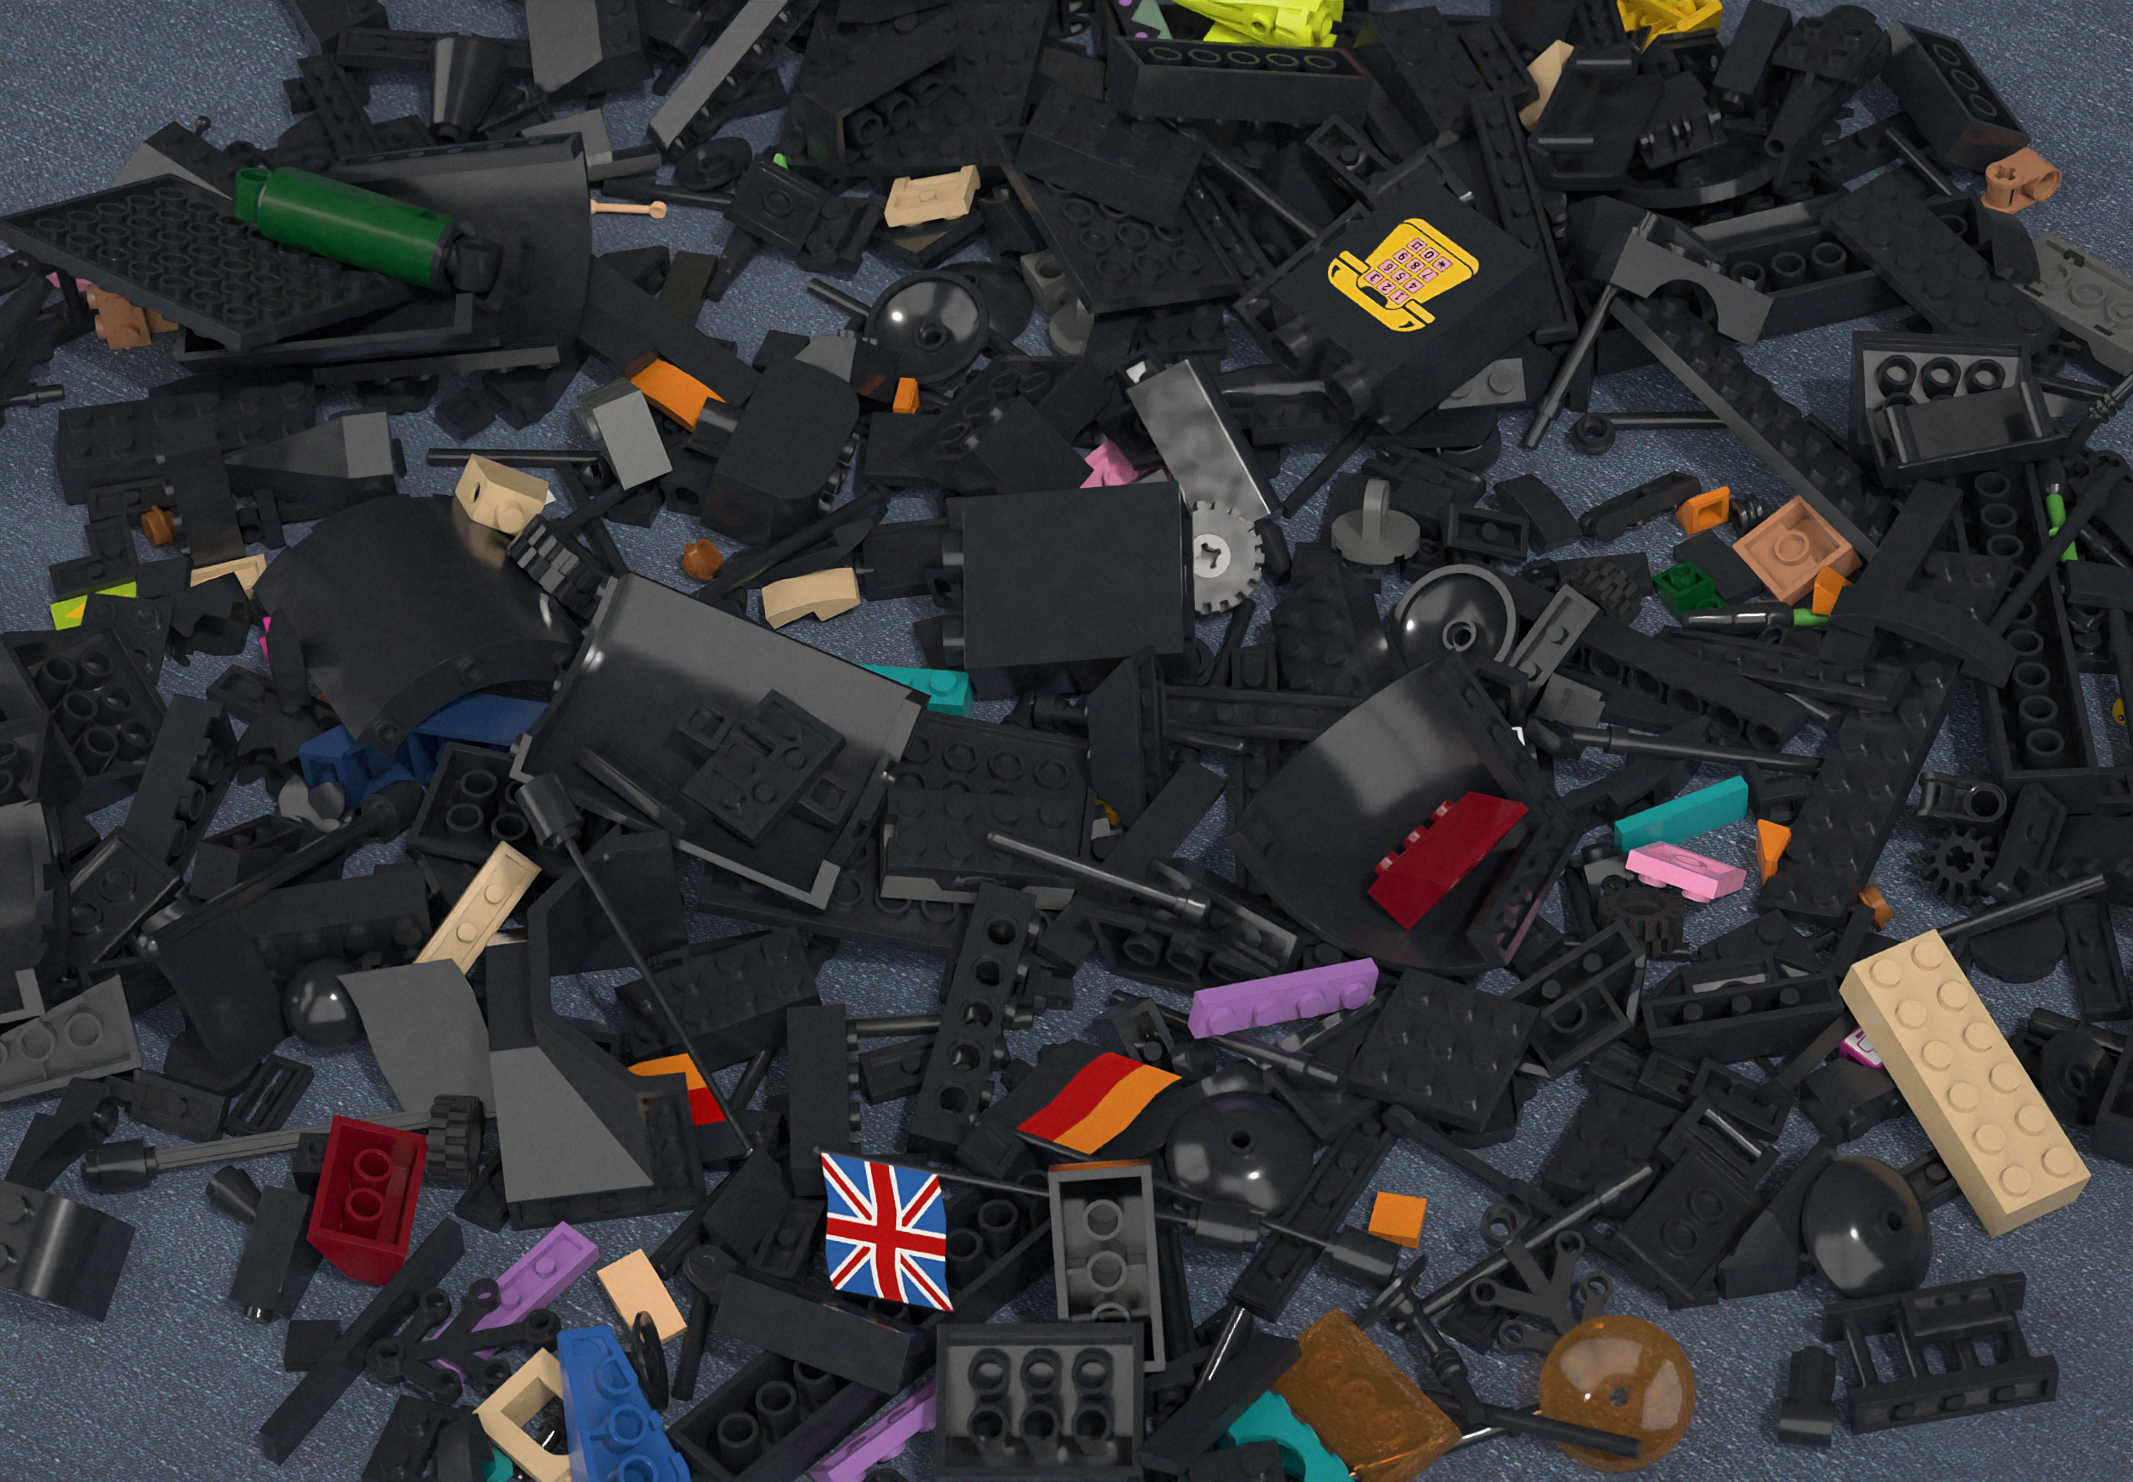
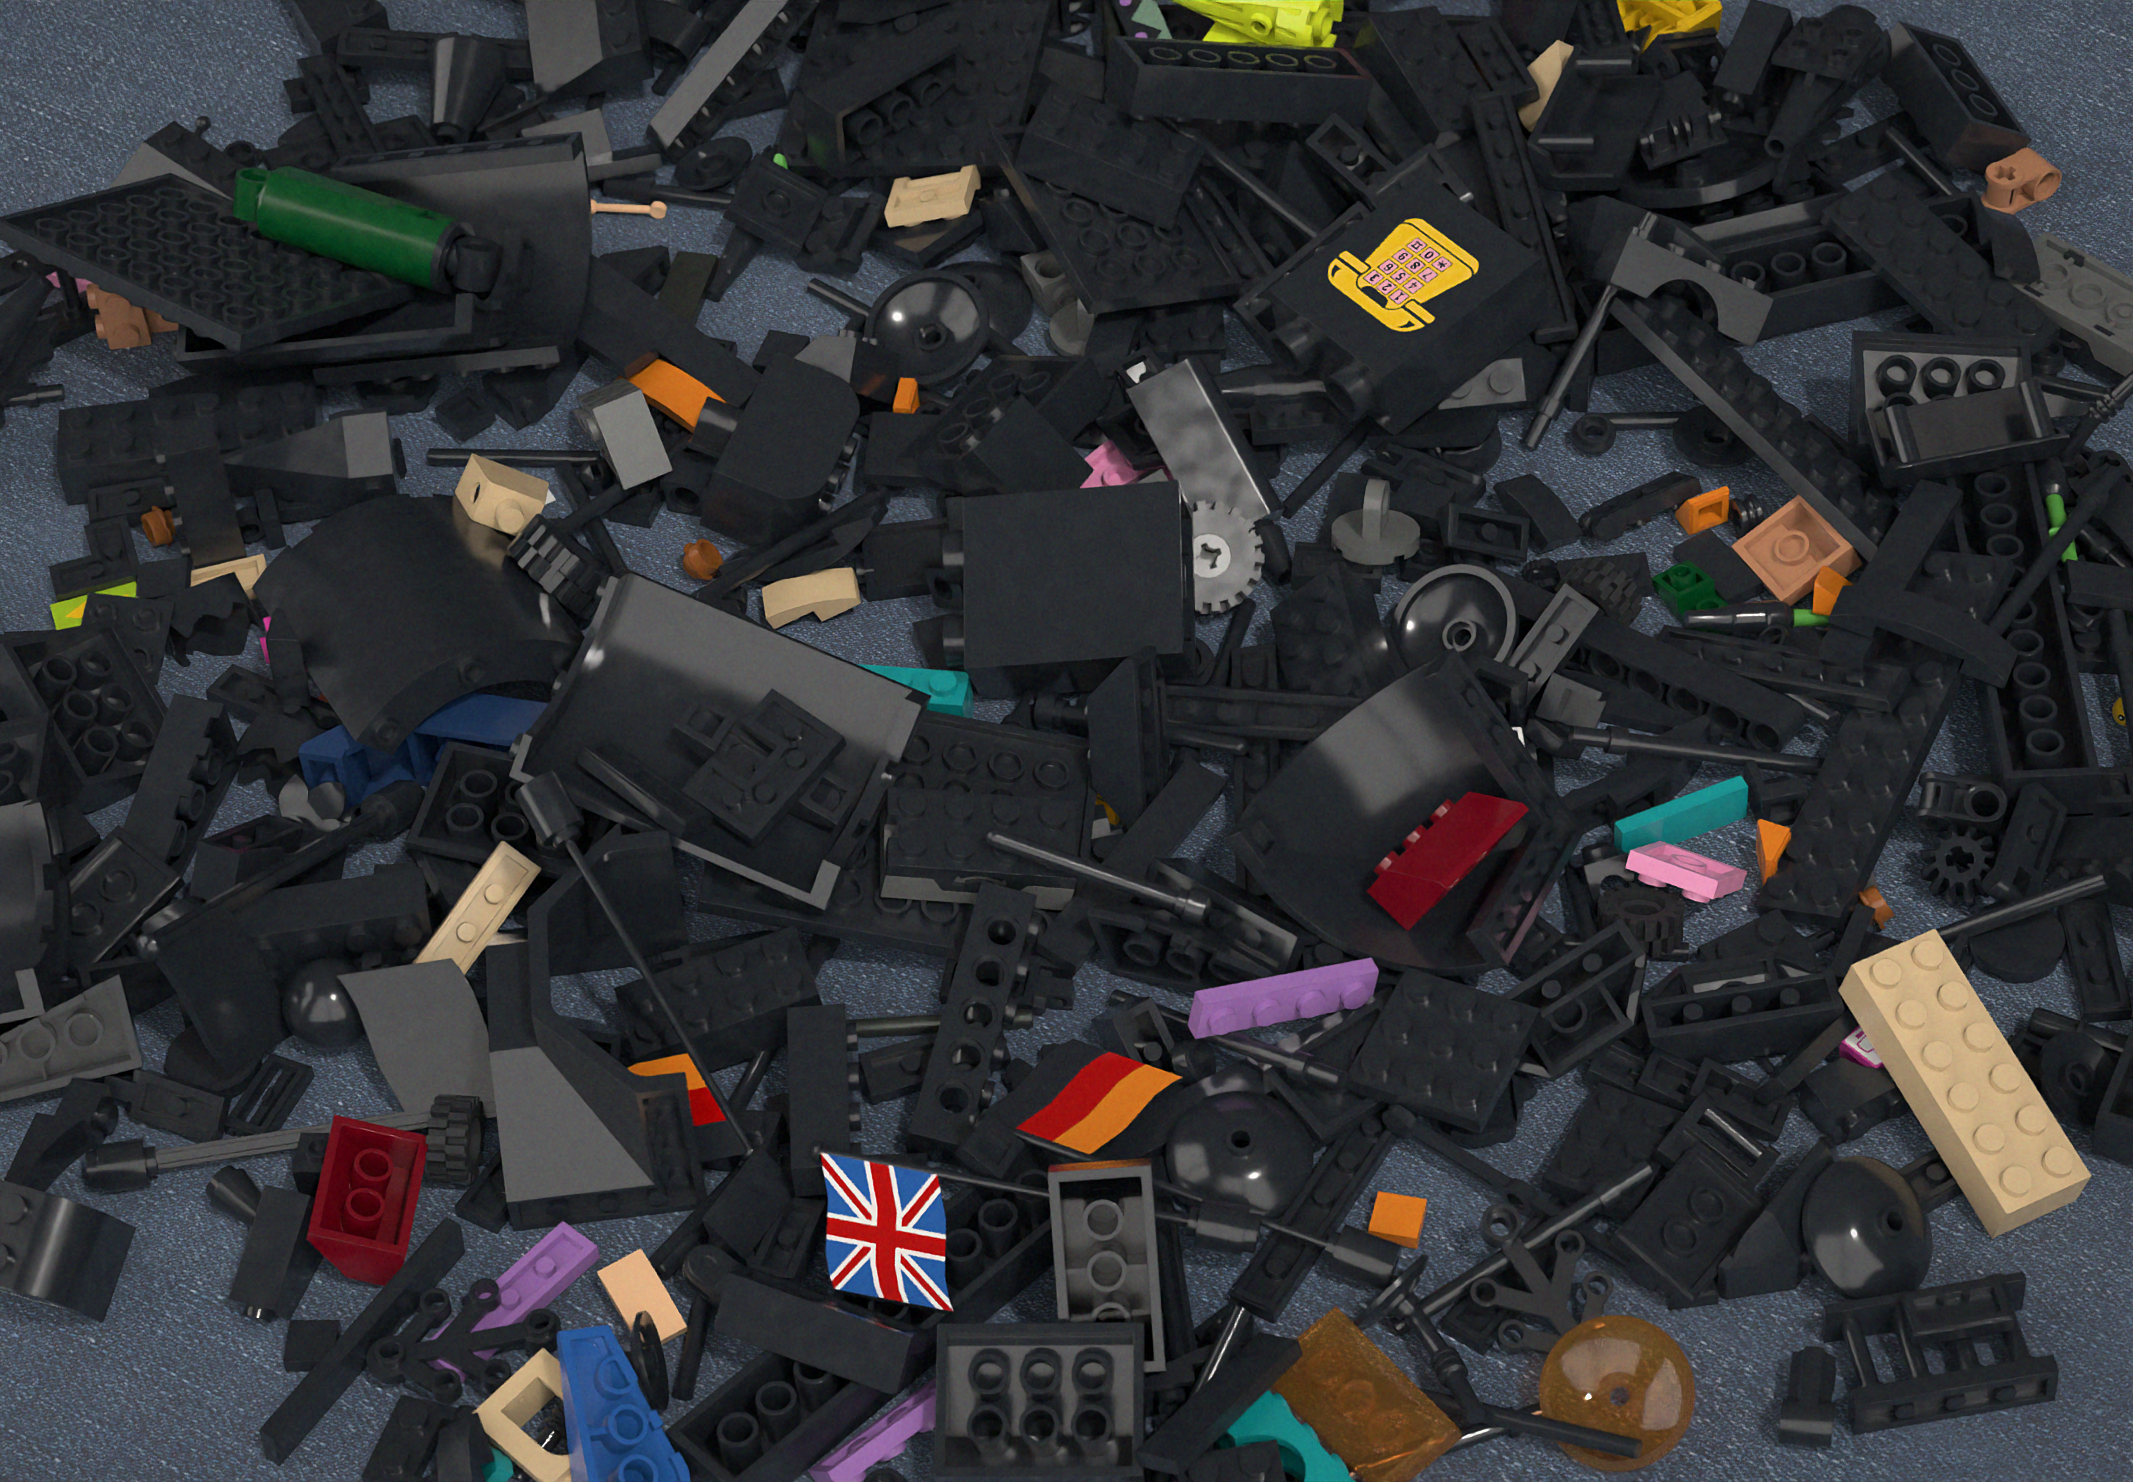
(1708, 441): none -> black dish

